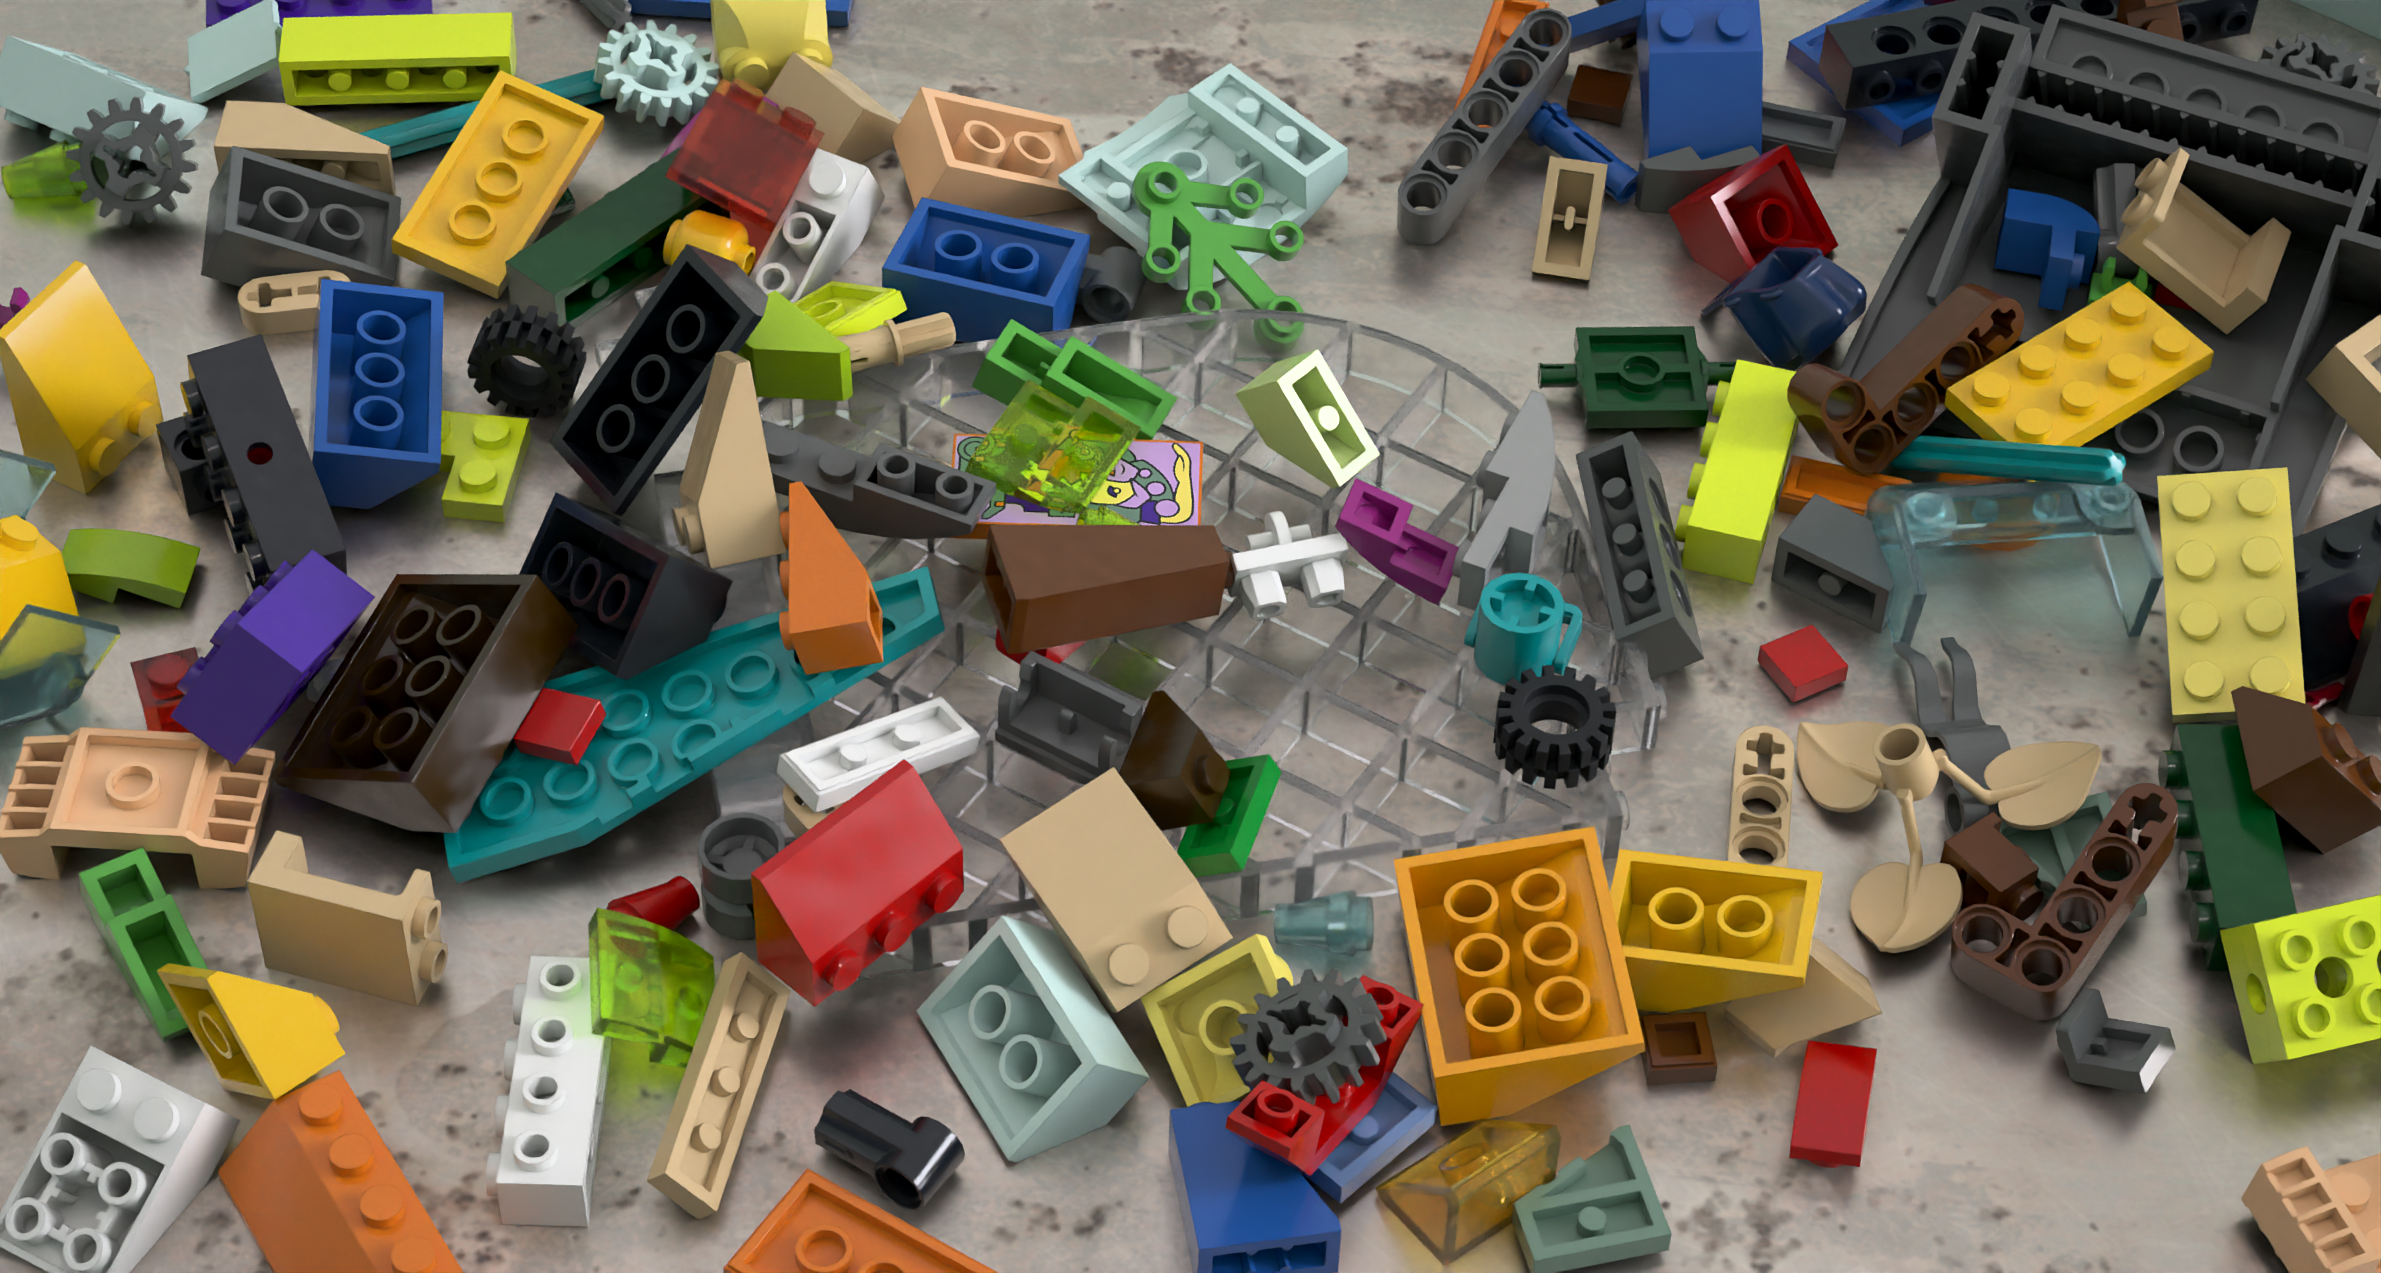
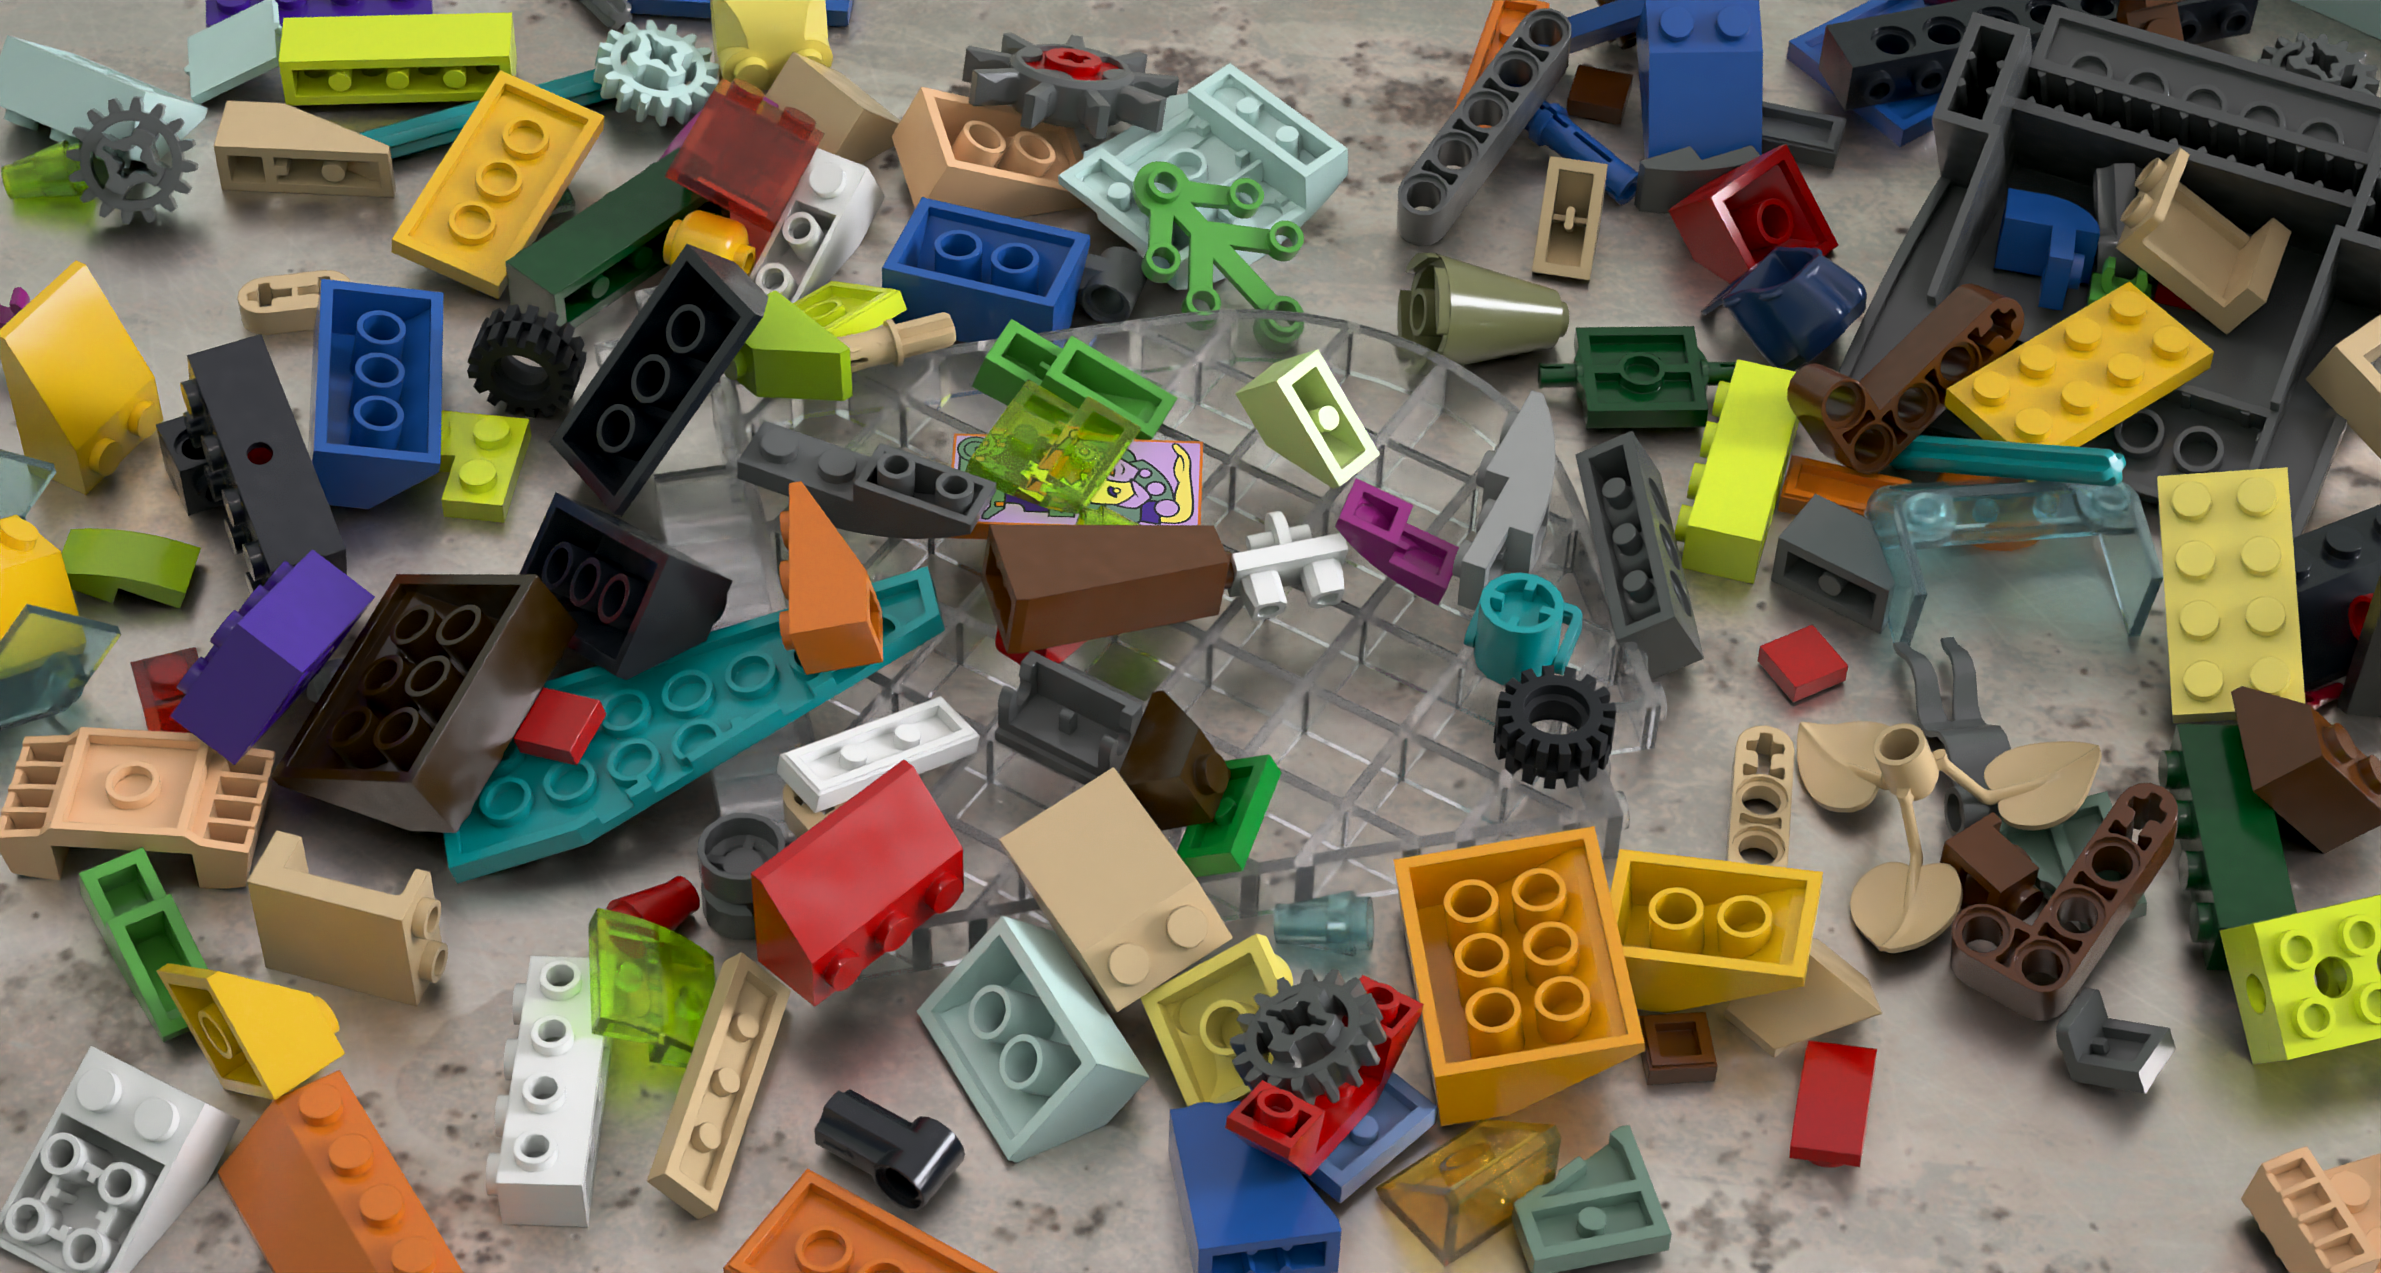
(292, 220): dark grey slope -> none
(727, 479): tan slope -> none
(1068, 85): none -> dark grey gear
(1477, 311): none -> olive cone

